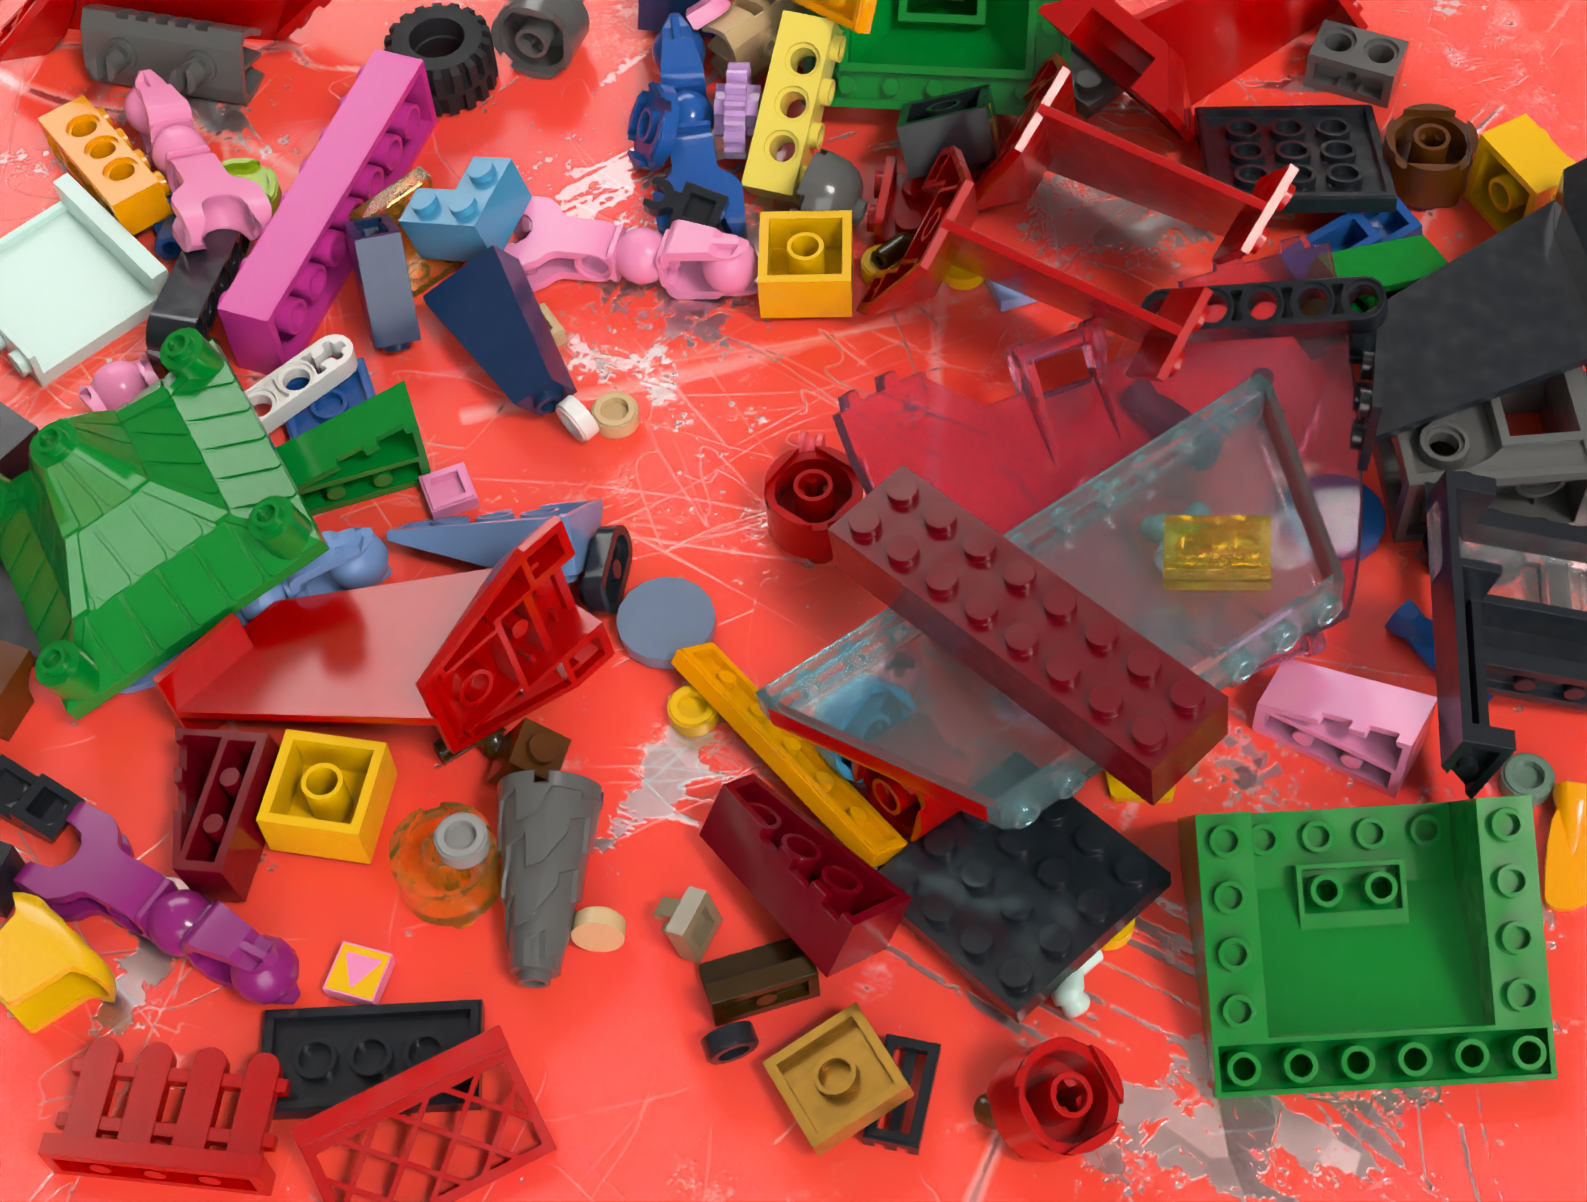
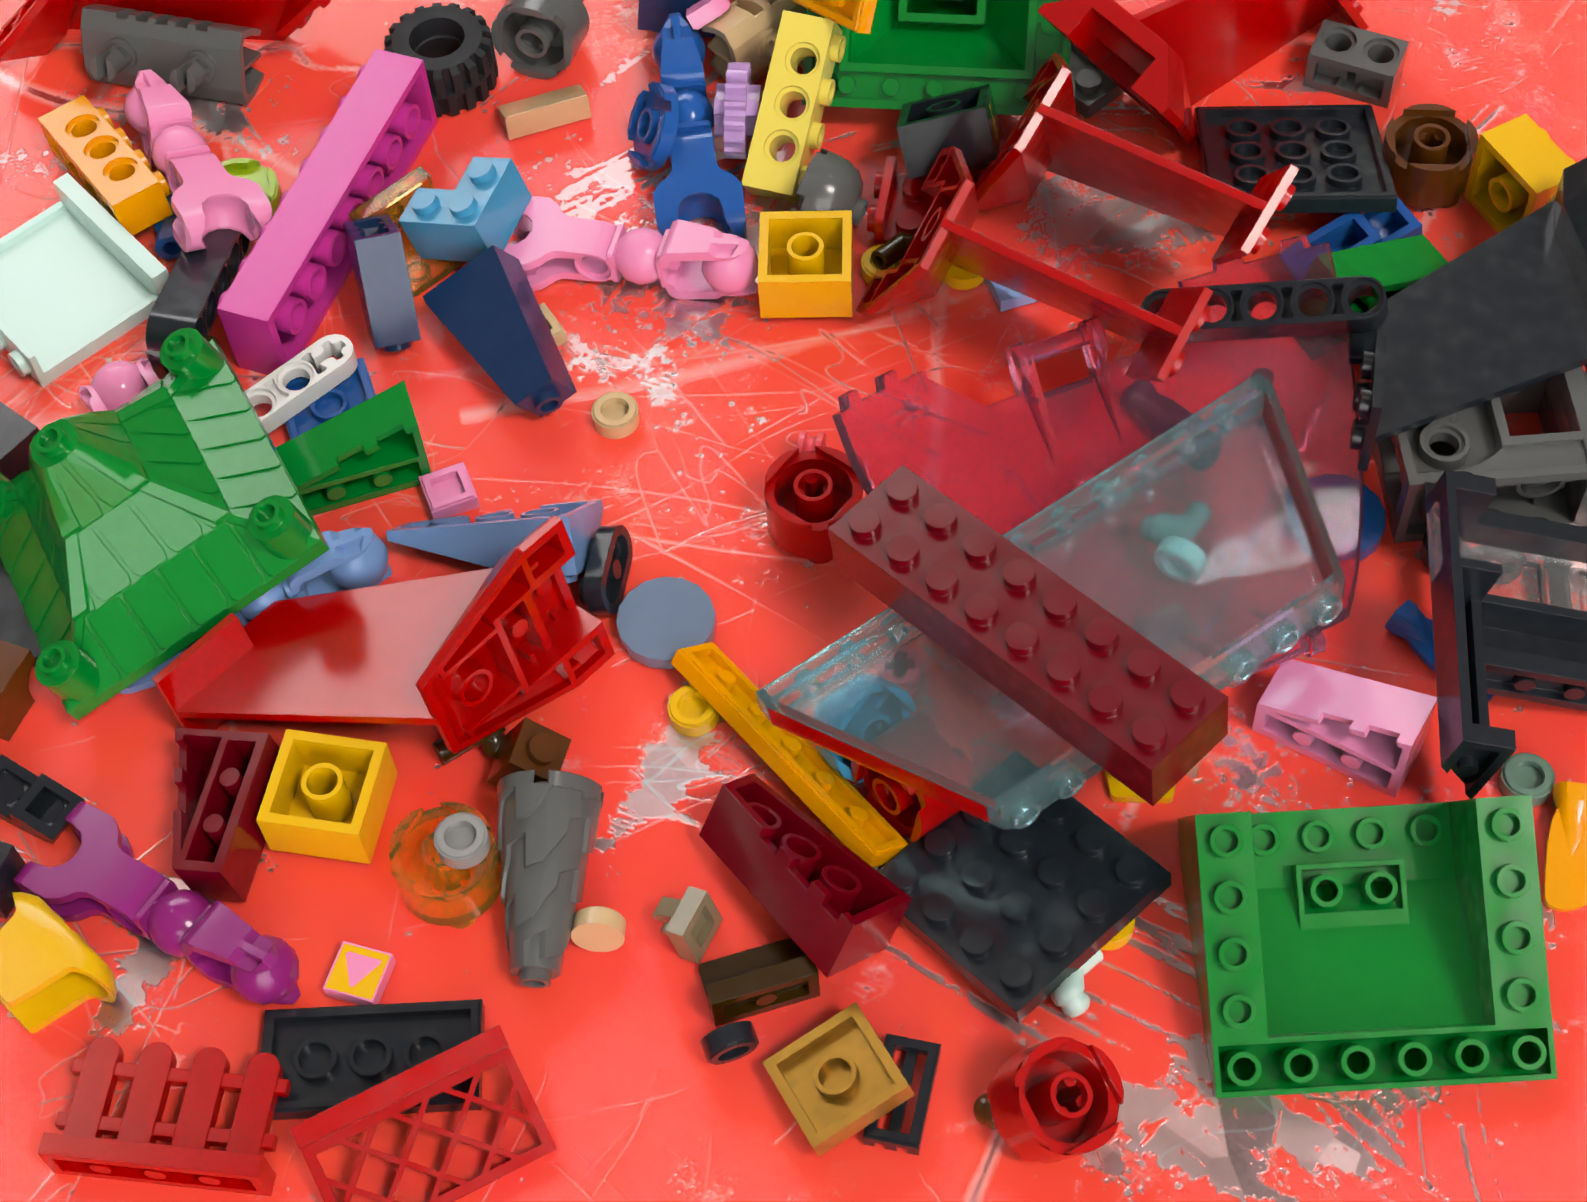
(545, 111): none -> tan slope
(576, 418): white tile -> none
(692, 204): black plate -> none
(1217, 552): clear yellow plate -> none

